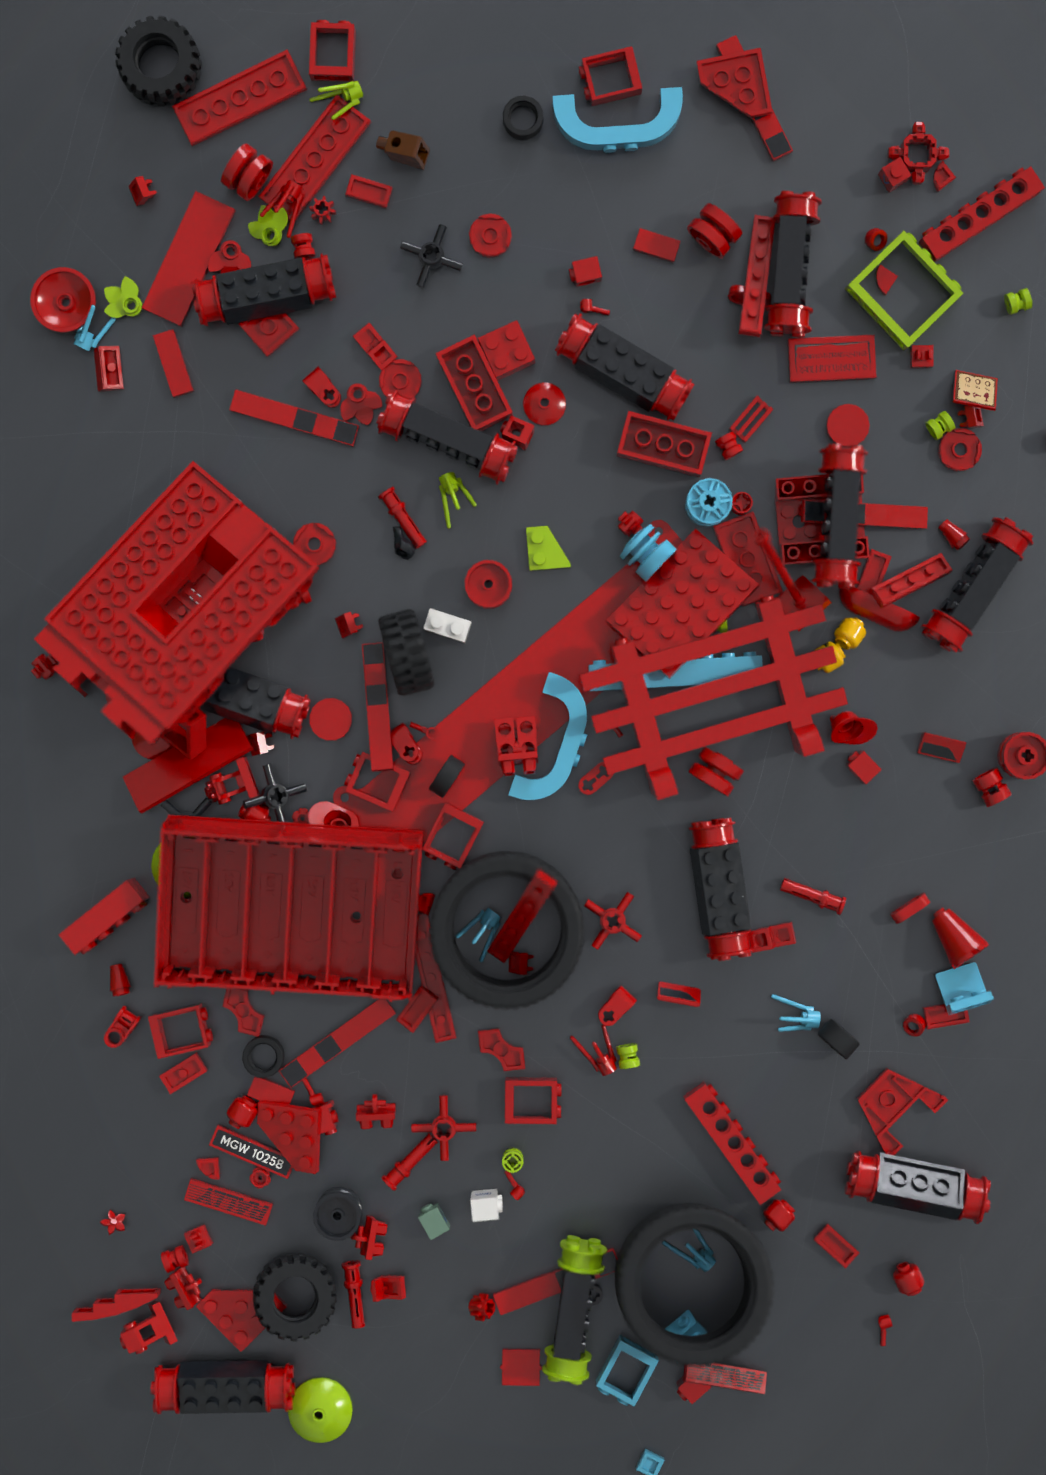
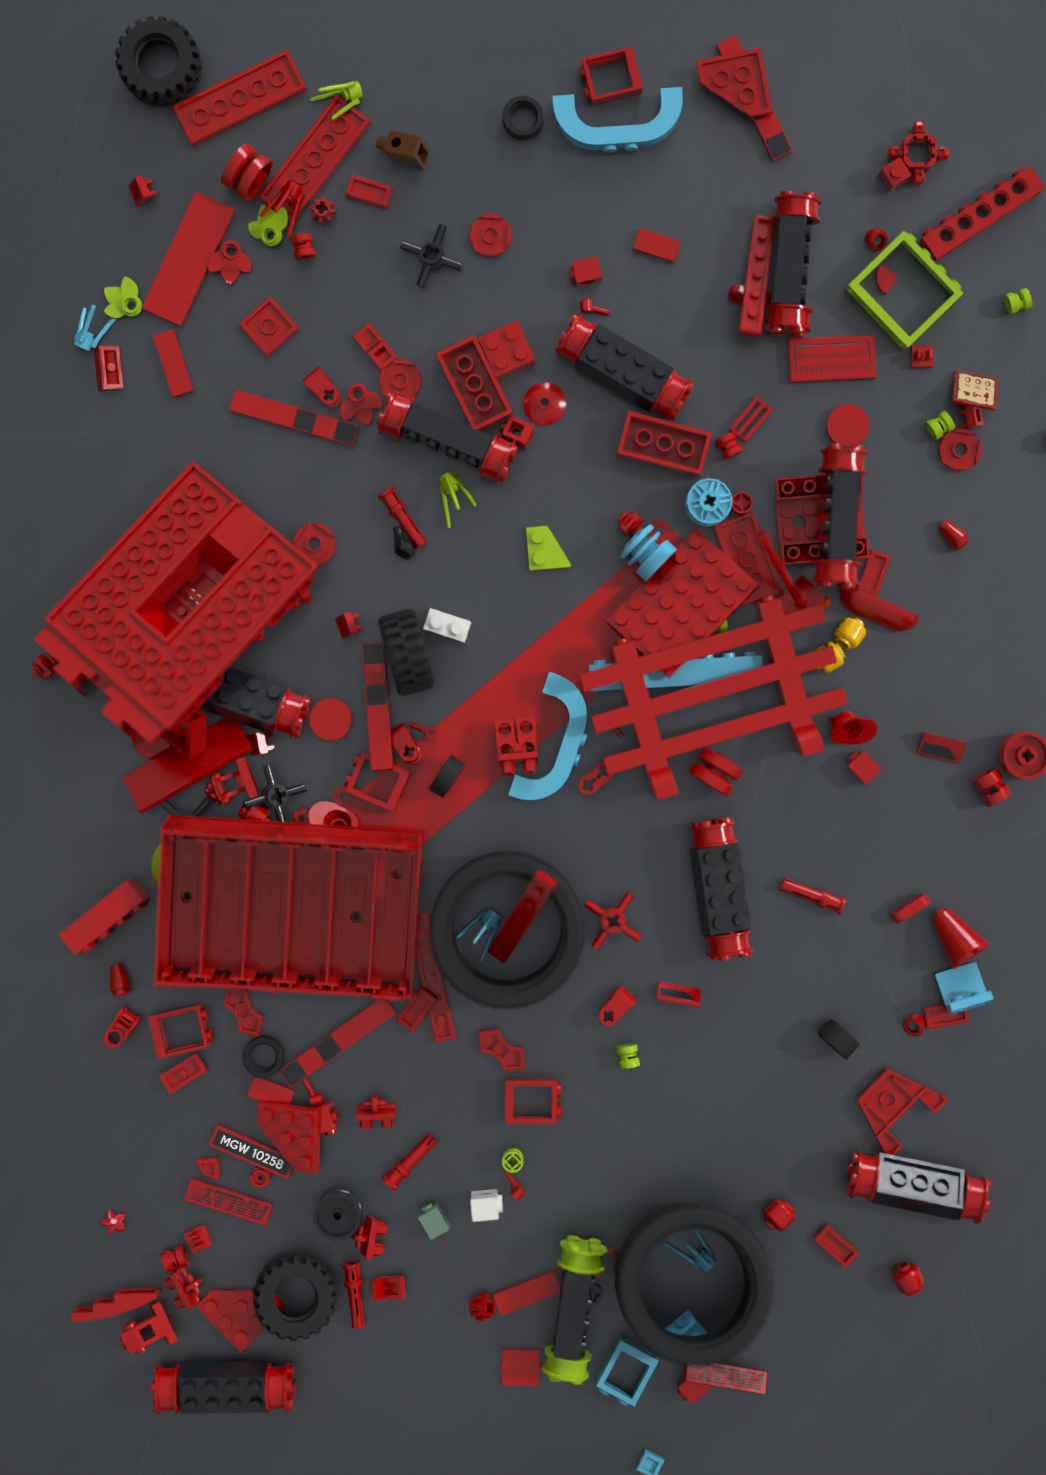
(50, 293): red dish -> none
(242, 1112): red head -> none
(263, 290): black brick -> none
(321, 1396): lime dish -> none
(332, 73): red window -> none
(425, 903): red tile -> none
(437, 1132): red bar -> none
(463, 816): red window -> none
(488, 571): red wheel -> none
(518, 962): red tile -> none
(604, 1063): red plant -> none
(714, 230): red wheel -> none
(762, 1189): red brick -> none
(772, 936): red slope -> none
(808, 1019): medium azure plant -> none
(873, 515): red tile -> none
(884, 1322): red hand -> none
(911, 580): red tile -> none
(942, 176): red tile -> none
(978, 585): brick -> none

